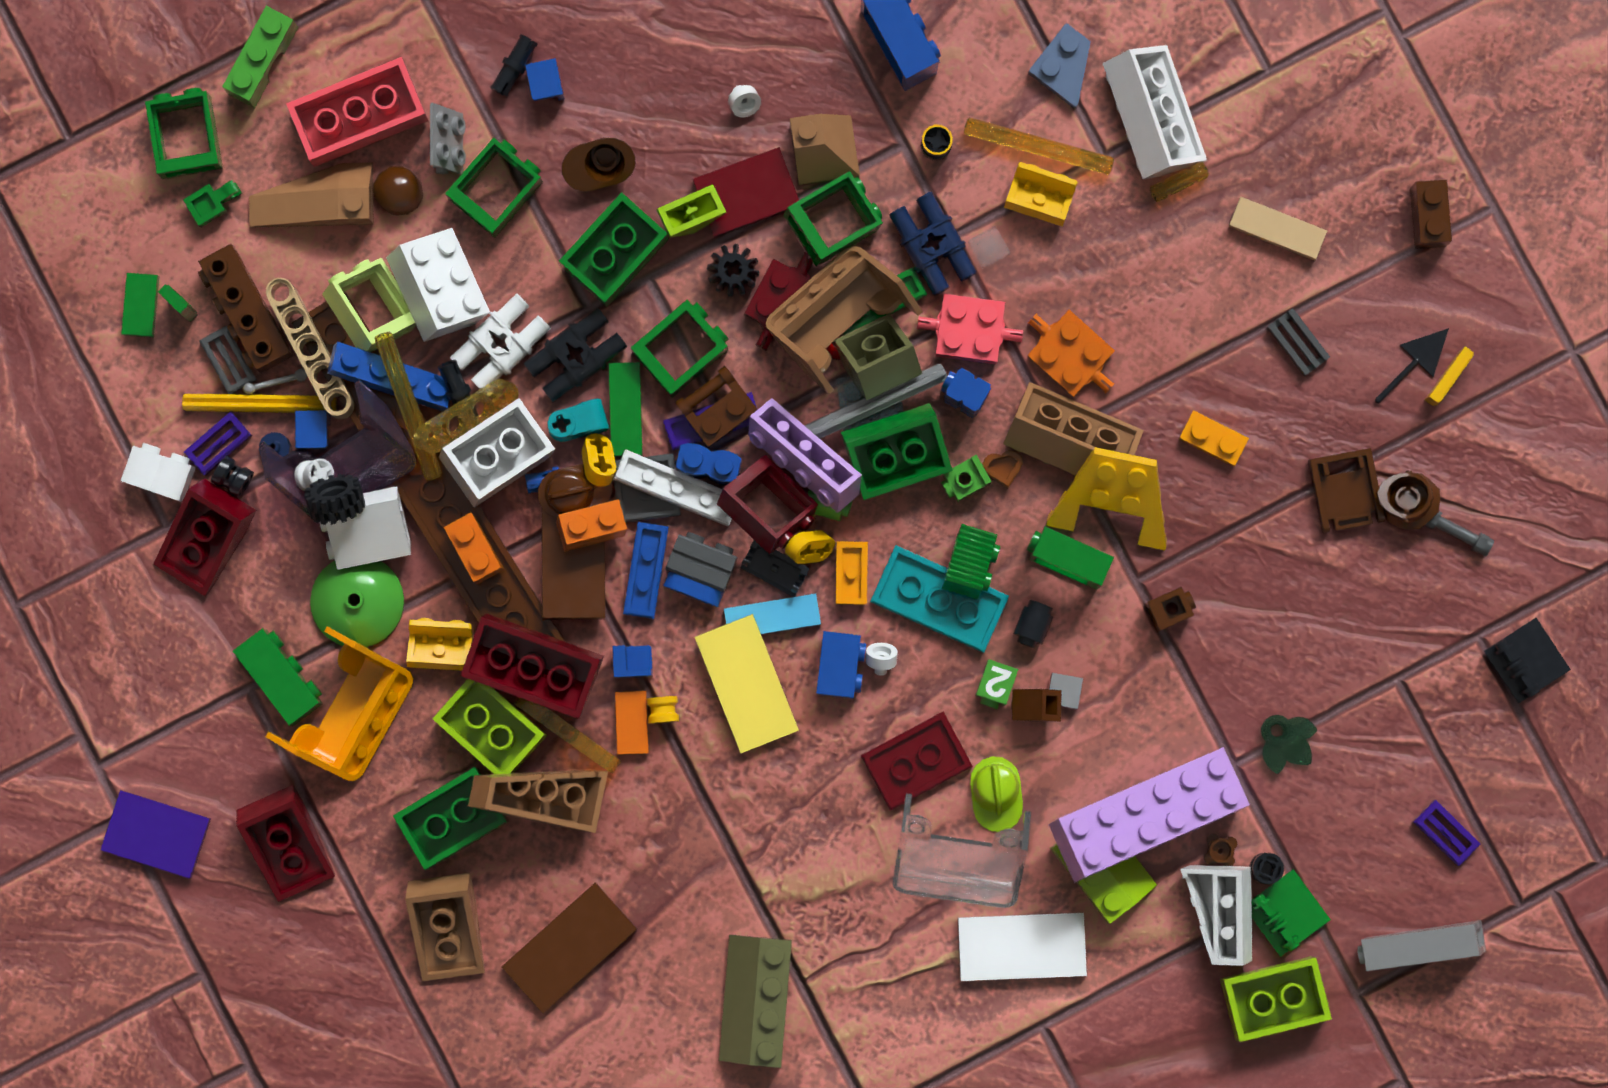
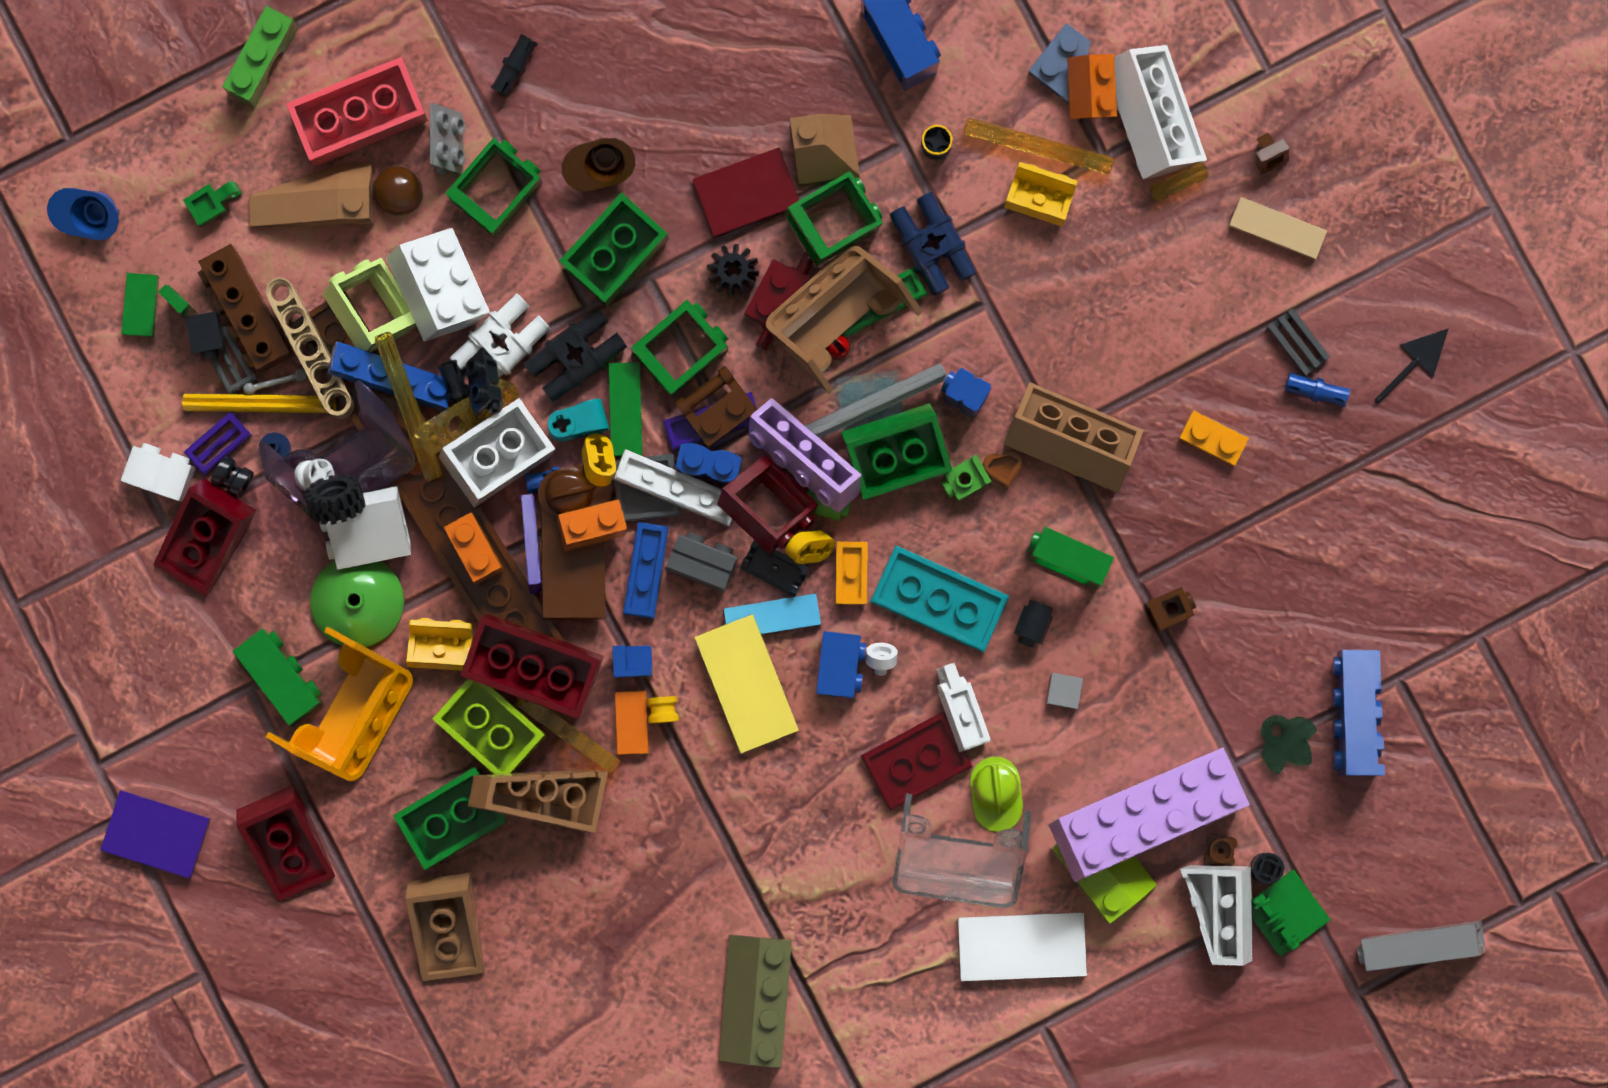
(83, 213): none -> blue piece
(189, 164): green window -> none
(206, 335): none -> black brick
(311, 429): blue panel -> none
(481, 373): none -> black hinge
(531, 543): none -> tile
(544, 80): blue panel -> none
(569, 947): reddish brown tile -> none
(691, 212): lime slope -> none
(693, 589): blue beam -> none
(744, 101): white tile -> none
(878, 356): olive brick -> none
(961, 709): none -> white hinge
(970, 329): coral plate -> none
(970, 562): green brick -> none
(989, 247): clear plate -> none
(996, 684): bright green brick -> none
(1036, 705): reddish brown brick -> none
(1071, 353): orange plate -> none
(1092, 86): none -> orange brick
(1115, 484): yellow wing -> none
(1270, 153): none -> reddish brown tile
(1275, 999): lime brick -> none
(1317, 390): none -> blue pin
(1346, 496): reddish brown container -> none
(1357, 713): none -> wedge
(1409, 500): reddish brown hat -> none
(1426, 814): dark purple tile -> none
(1430, 214): reddish brown brick -> none
(1449, 376): yellow tile -> none
(1480, 543): dark grey bar -> none
(1527, 660): black hinge -> none

